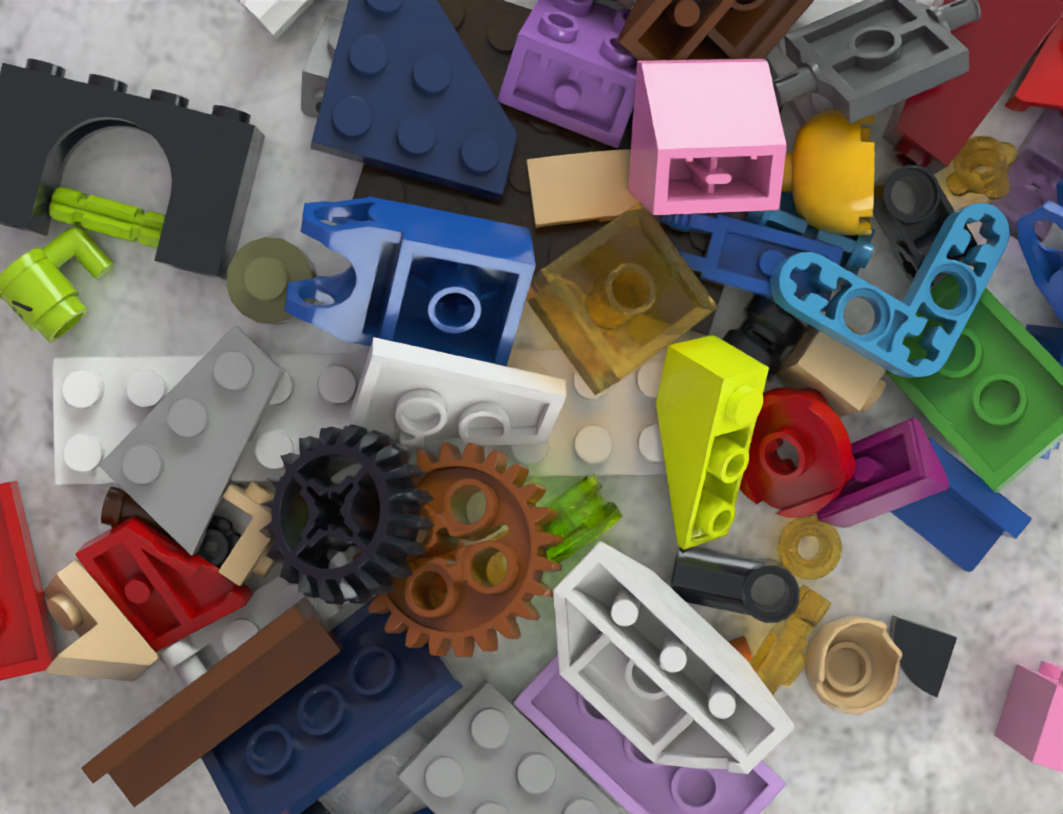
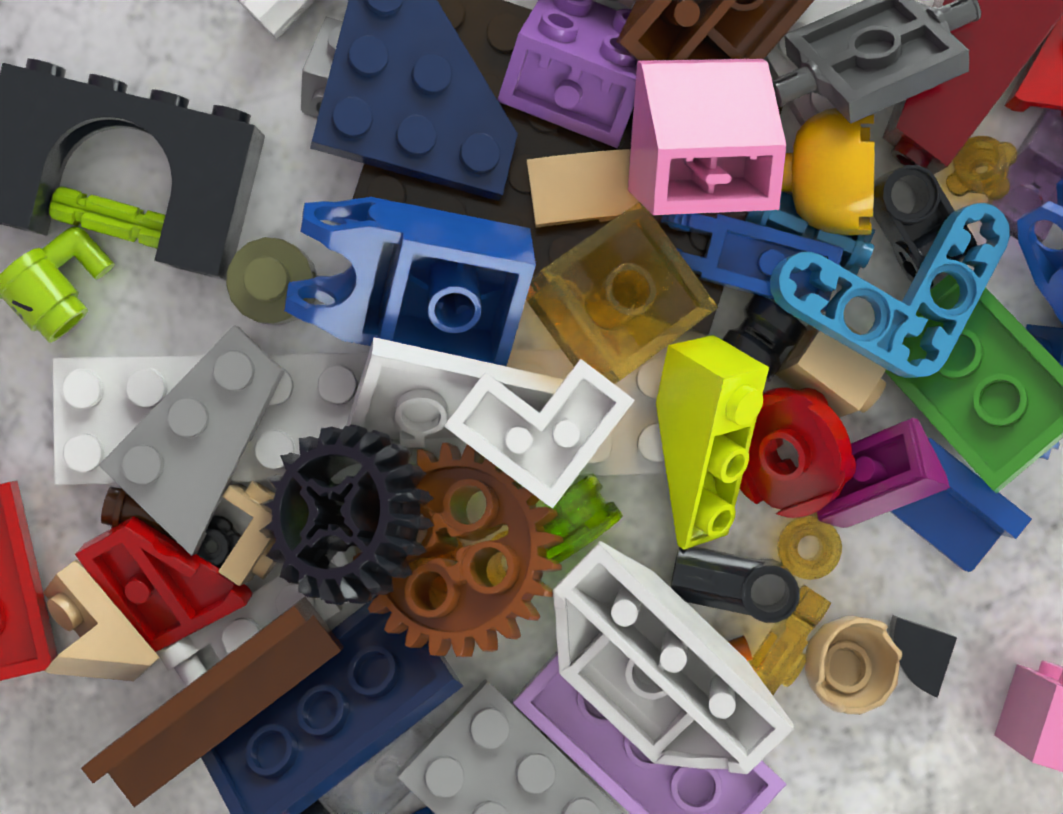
(543, 447): none -> white plate

